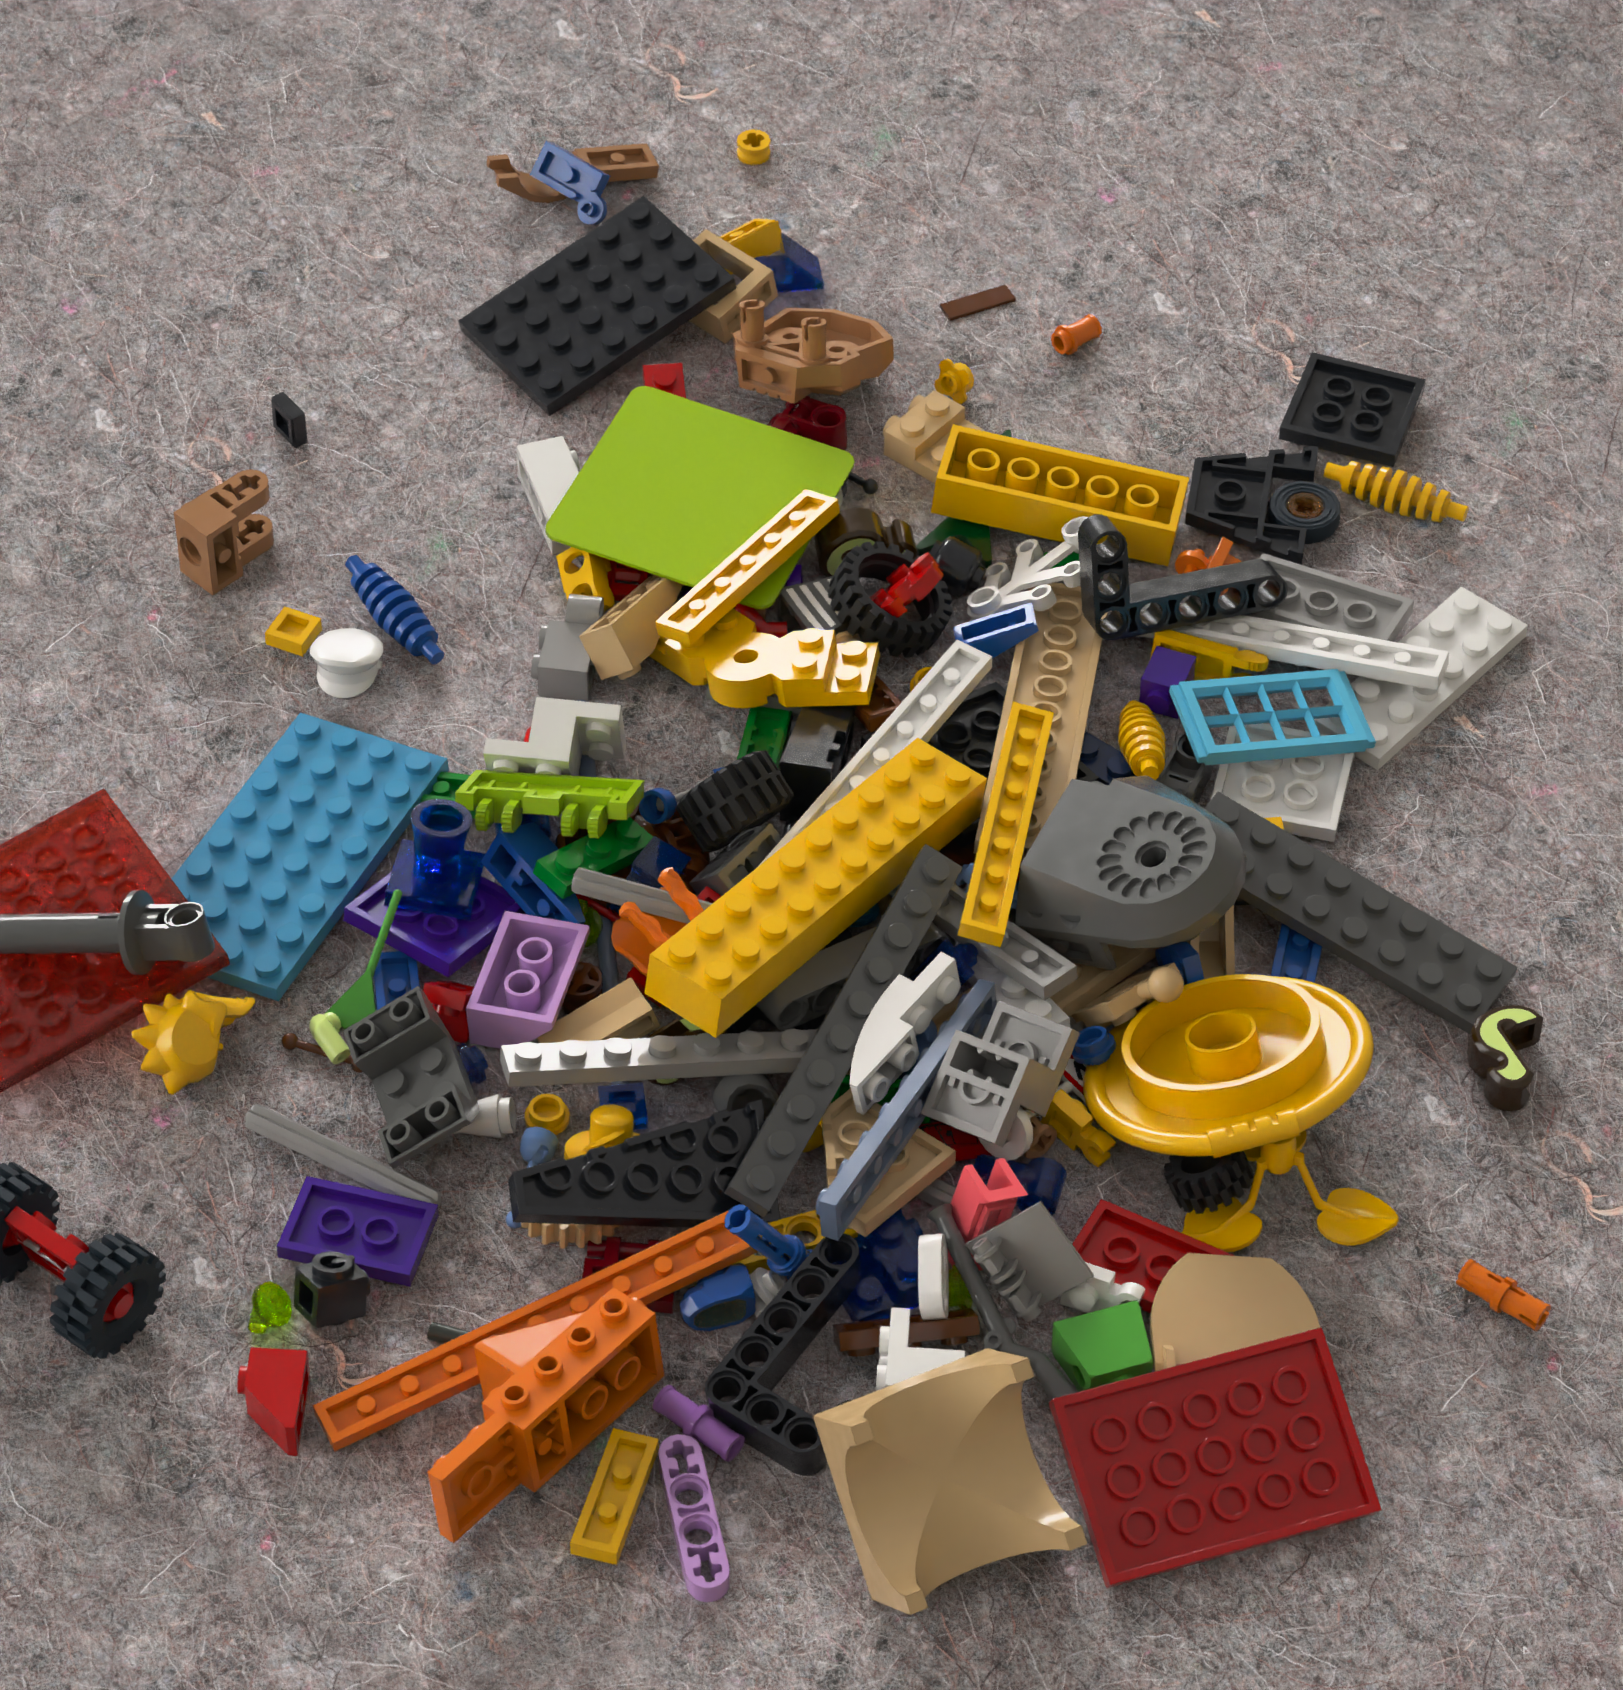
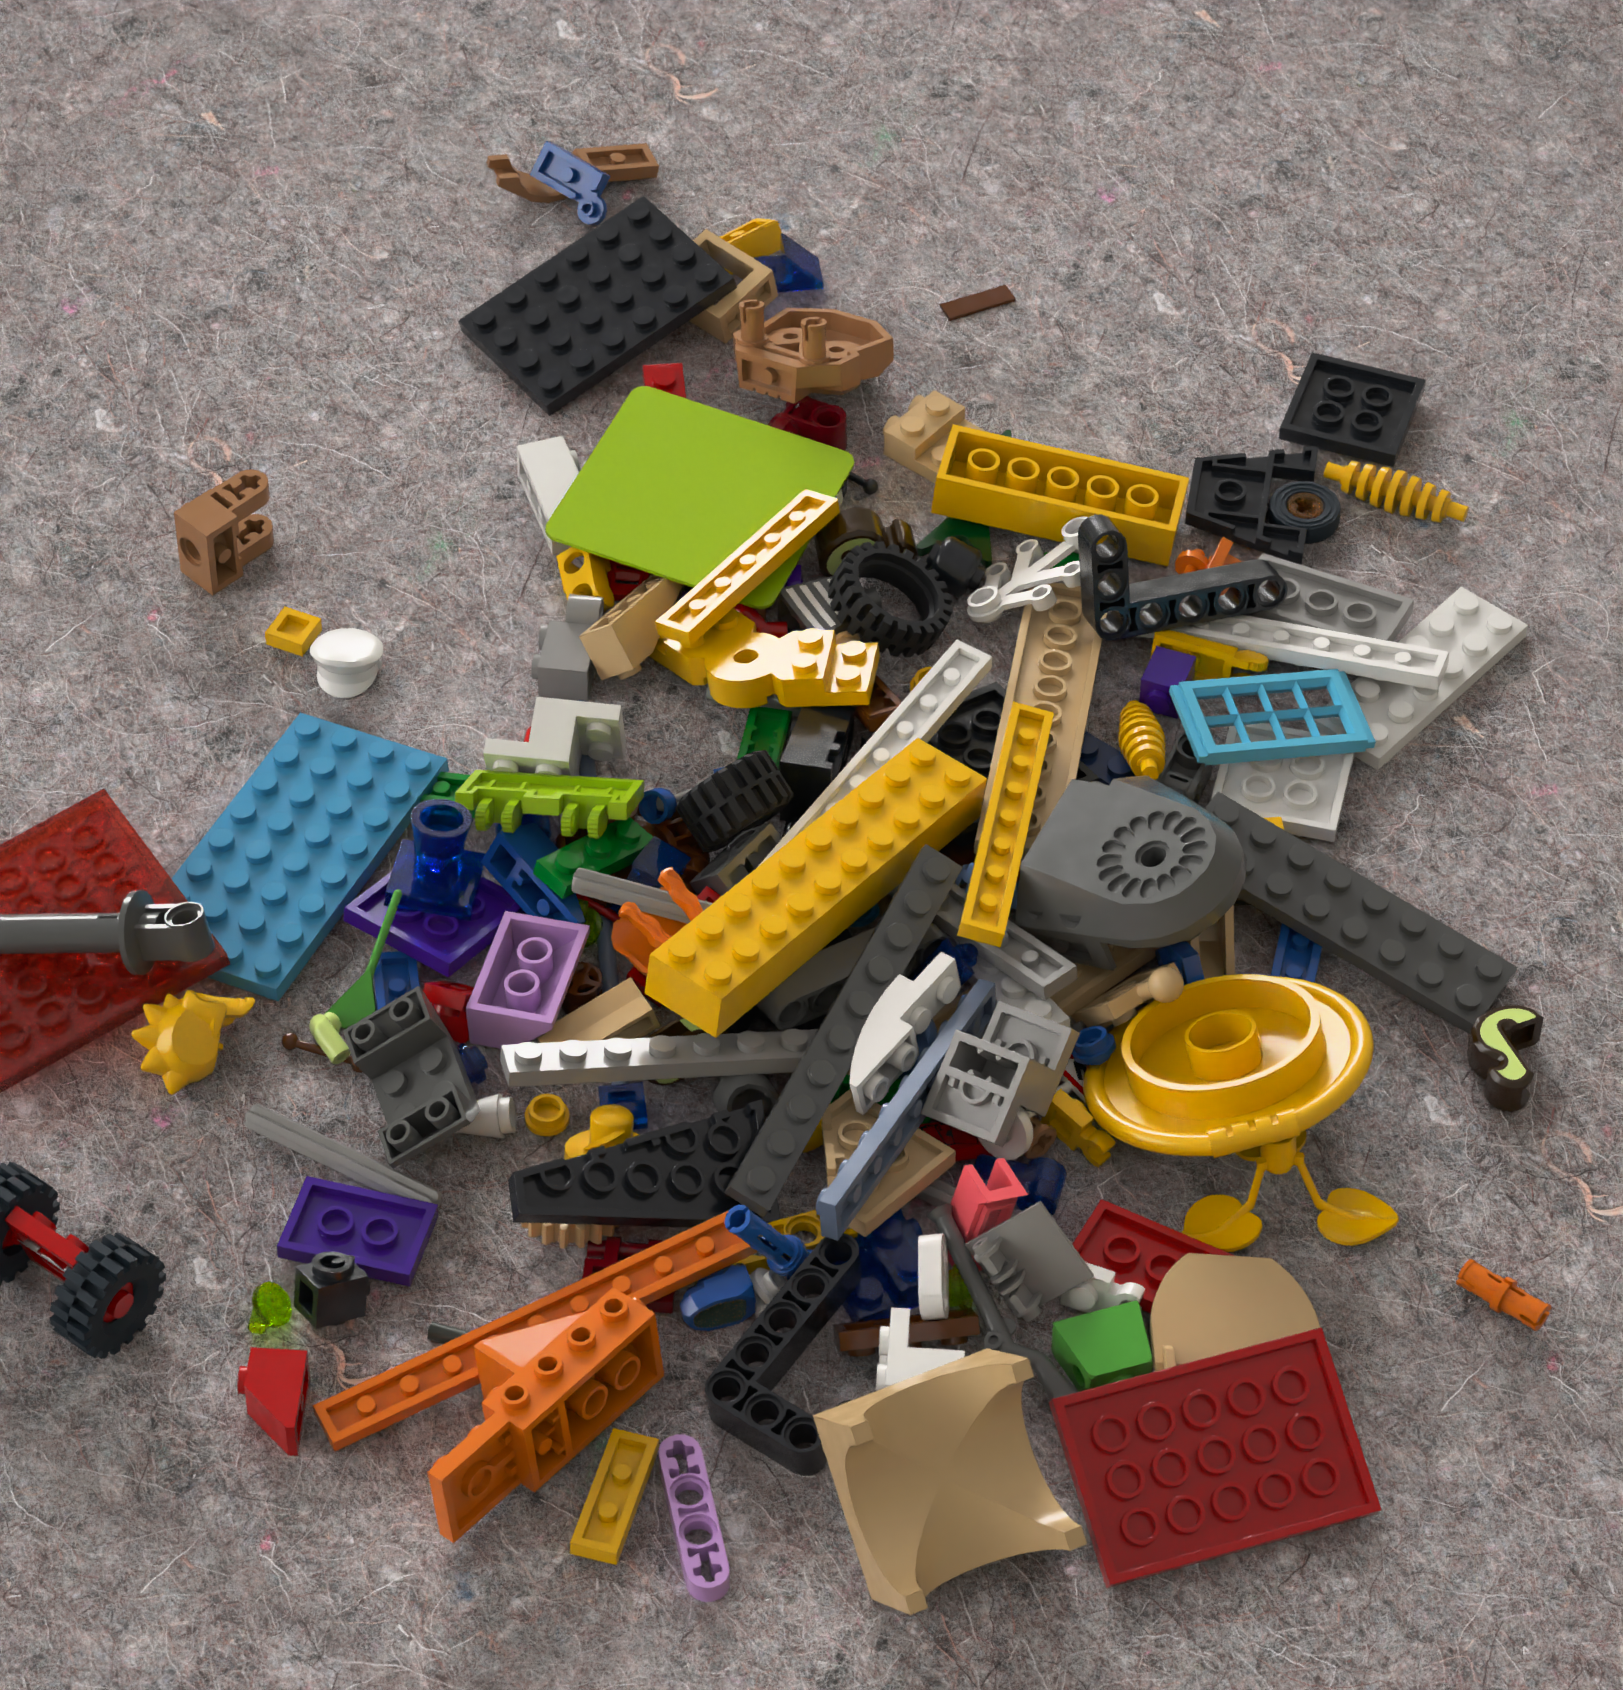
(289, 420): black tile -> none
(394, 609): blue piece -> none
(536, 1147): medium blue hinge -> none
(698, 1423): medium lavender pin -> none
(753, 147): yellow bush -> none
(908, 585): red plate -> none
(954, 380): yellow plate -> none
(998, 631): blue slope -> none
(1068, 338): orange pin -> none
(1207, 1181): black tyre -> none

